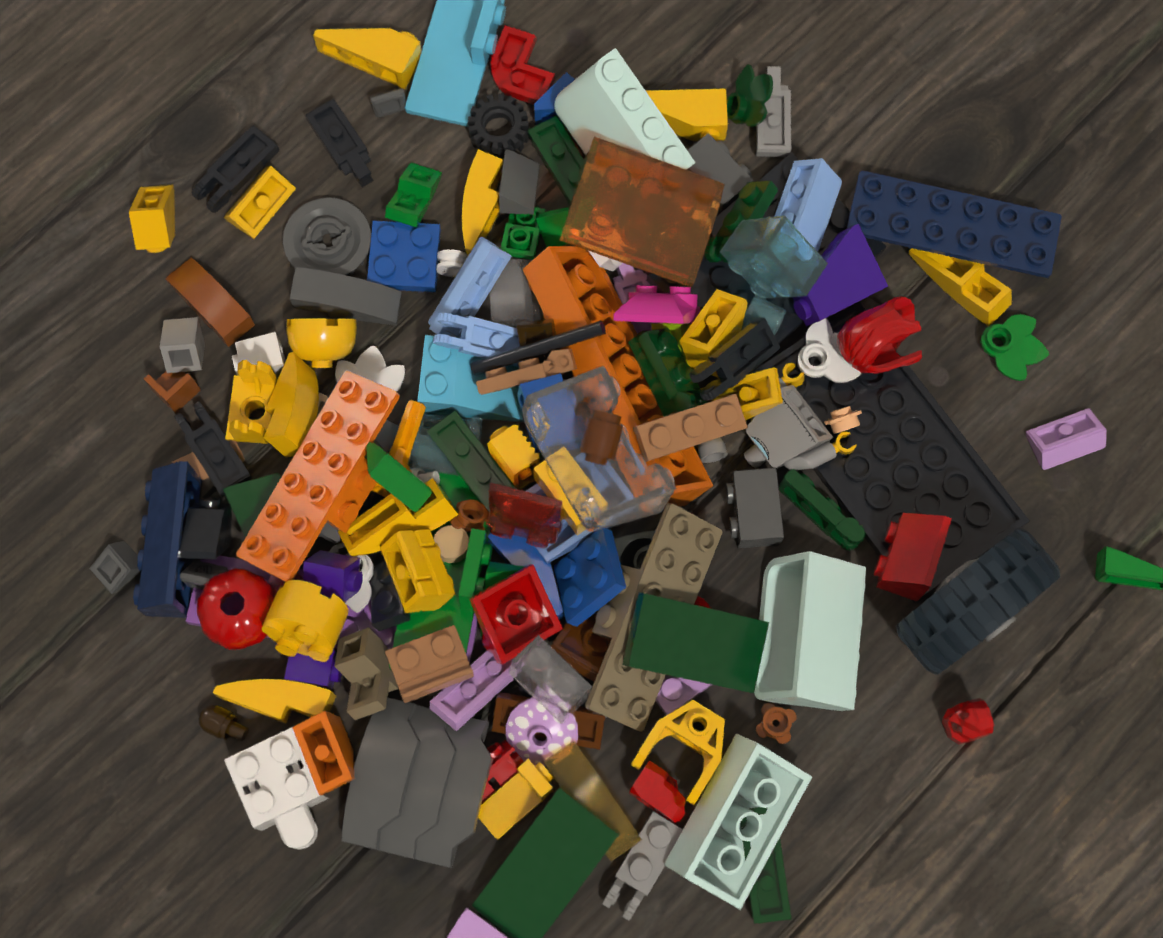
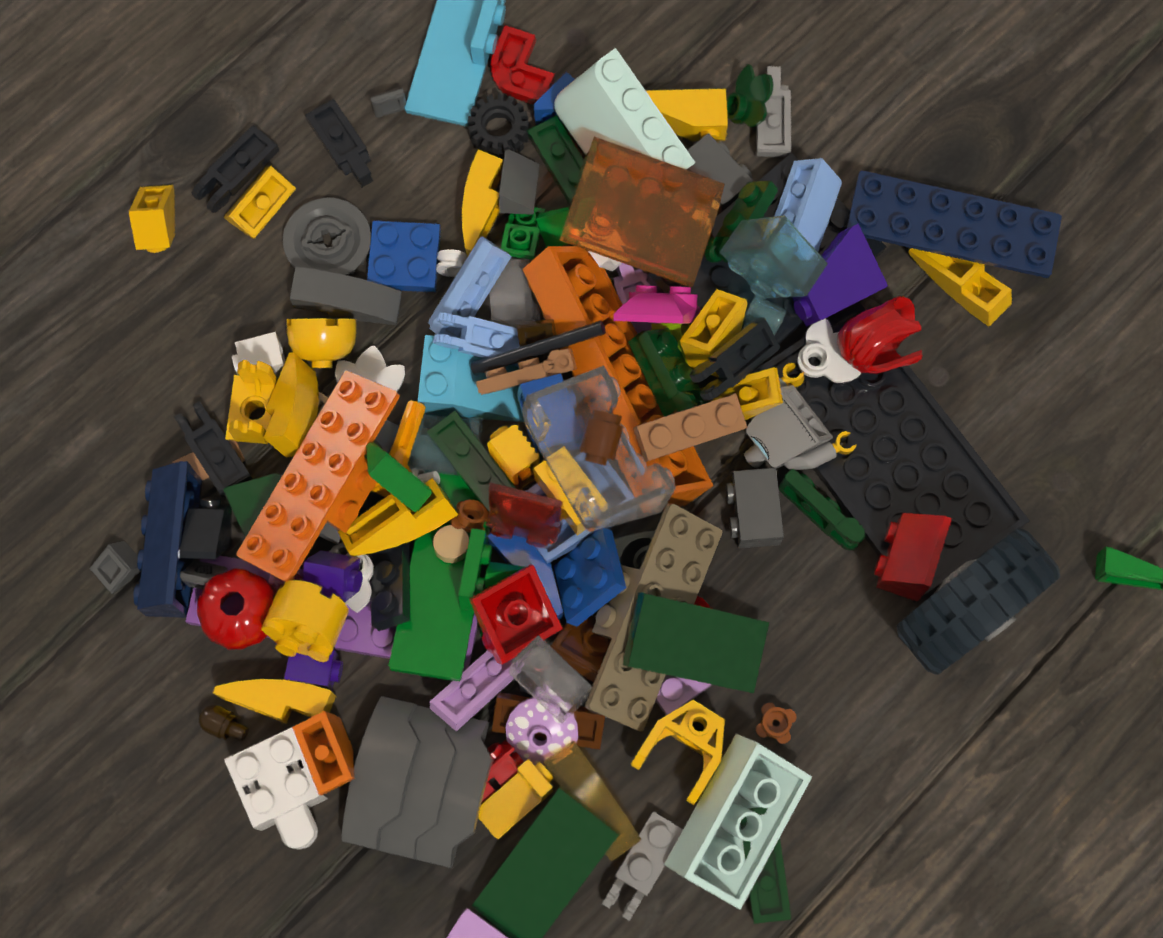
(174, 389): dark orange panel -> none
(182, 345): light grey brick -> none
(210, 301): dark orange slope -> none
(365, 664): dark tan brick -> none
(375, 51): yellow slope -> none
(413, 195): green slope -> none
(417, 570): yellow brick -> none
(429, 664): medium nougat plate -> none
(659, 792): red rock -> none
(712, 451): light grey hinge -> none
(811, 631): light aqua windscreen -> none
(843, 419): light nougat plate -> none
(968, 721): red rock -> none
(1018, 347): green plate -> none
(1067, 438): lavender slope -> none

